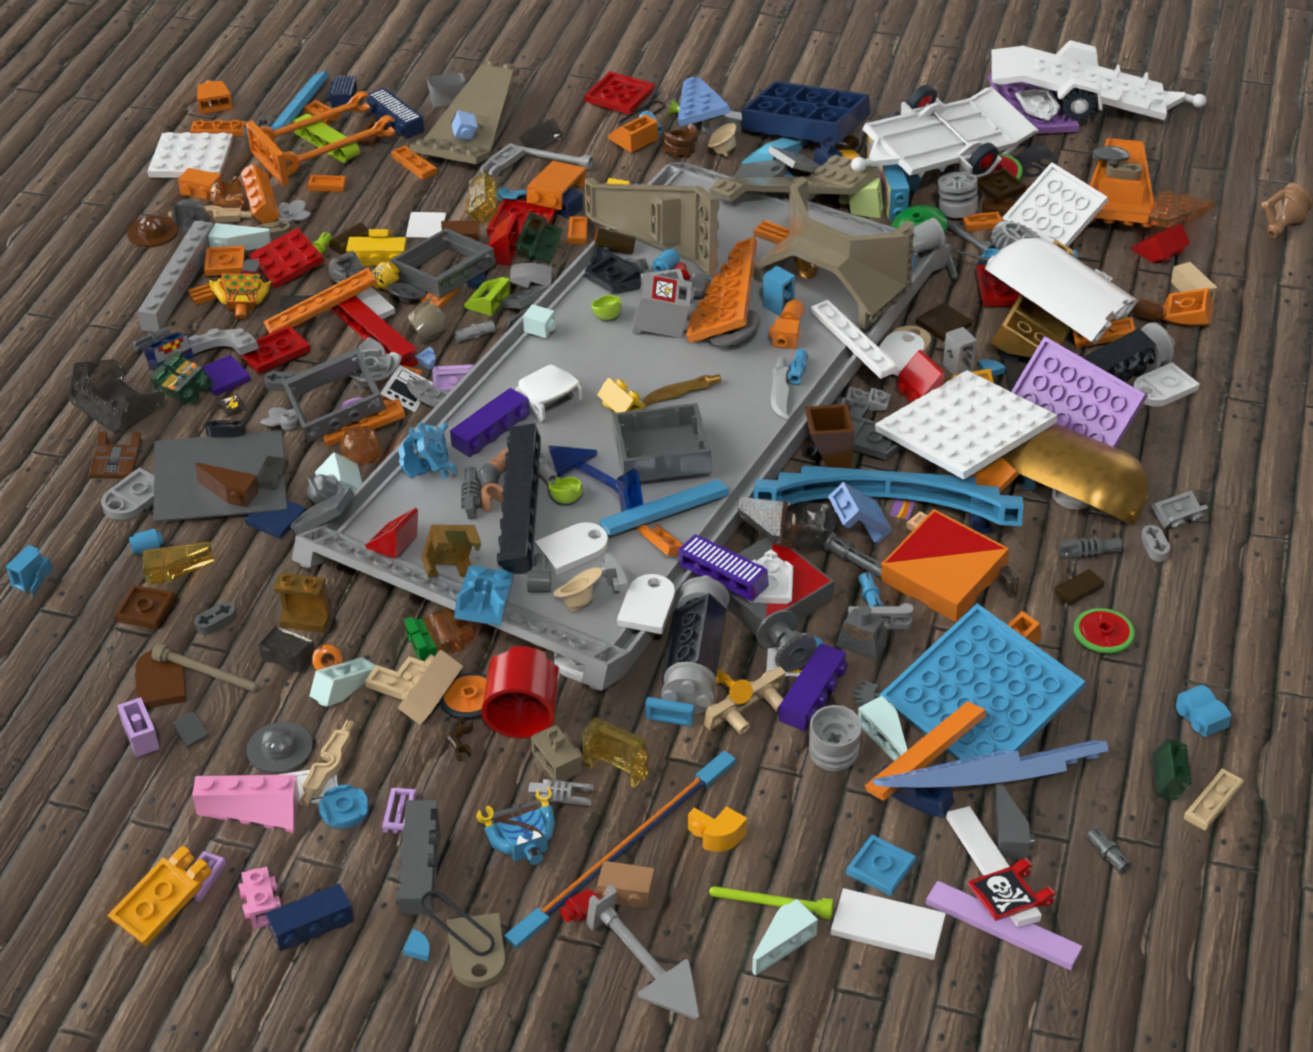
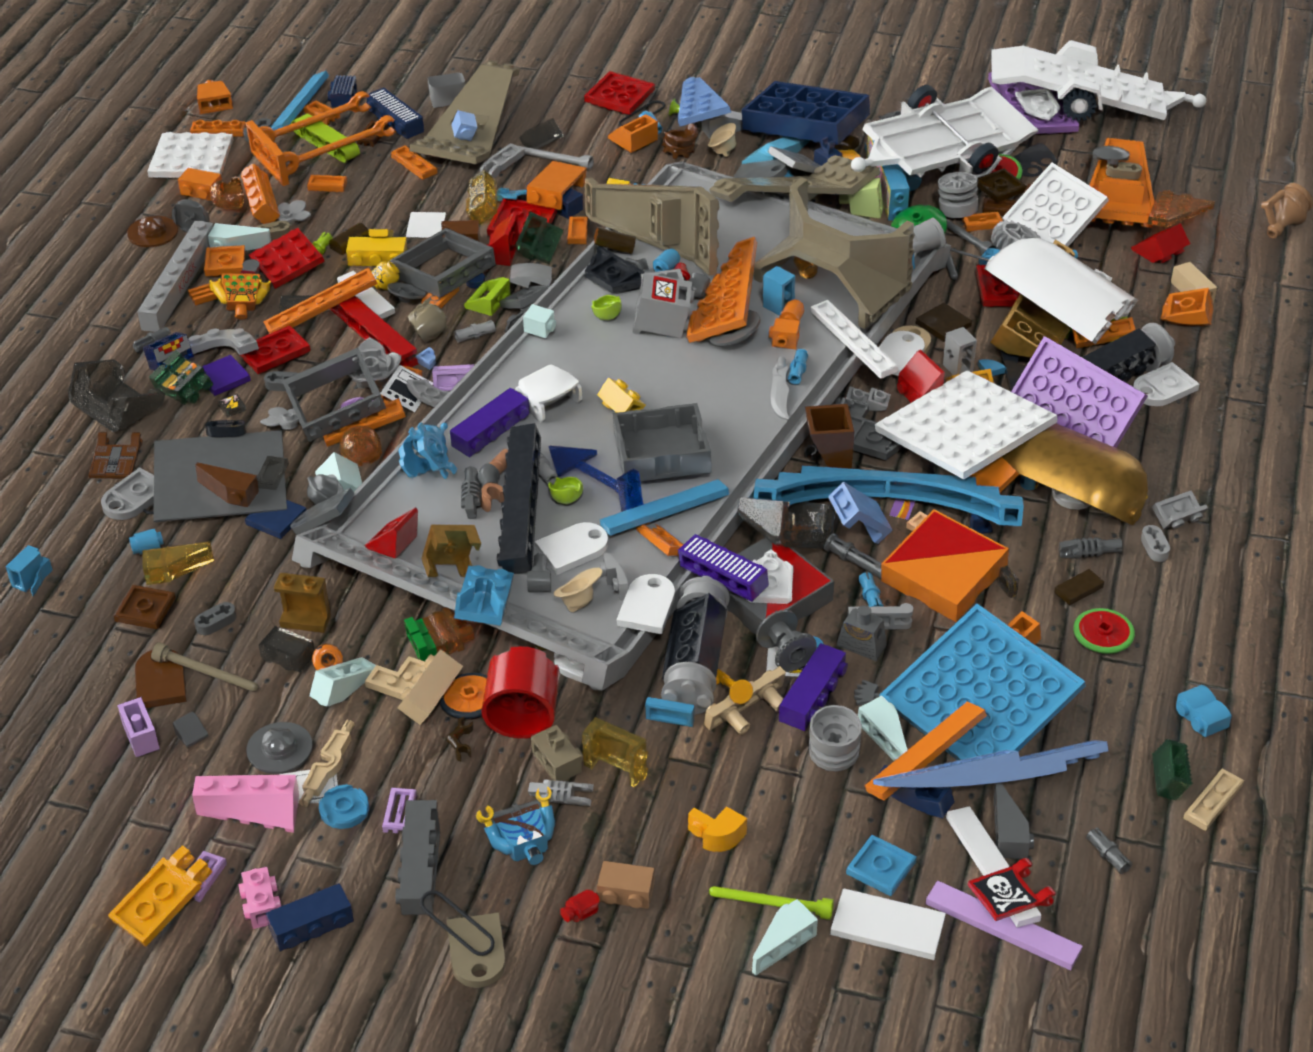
(224, 214): tan piece -> none
(344, 266): dark grey piece -> none
(417, 946): dark azure tile -> none
(539, 918): piece -> none
(671, 989): light grey piece -> none
(679, 389): pearl gold sword -> none
(771, 231): orange tile -> none
(1148, 310): reddish brown brick -> none

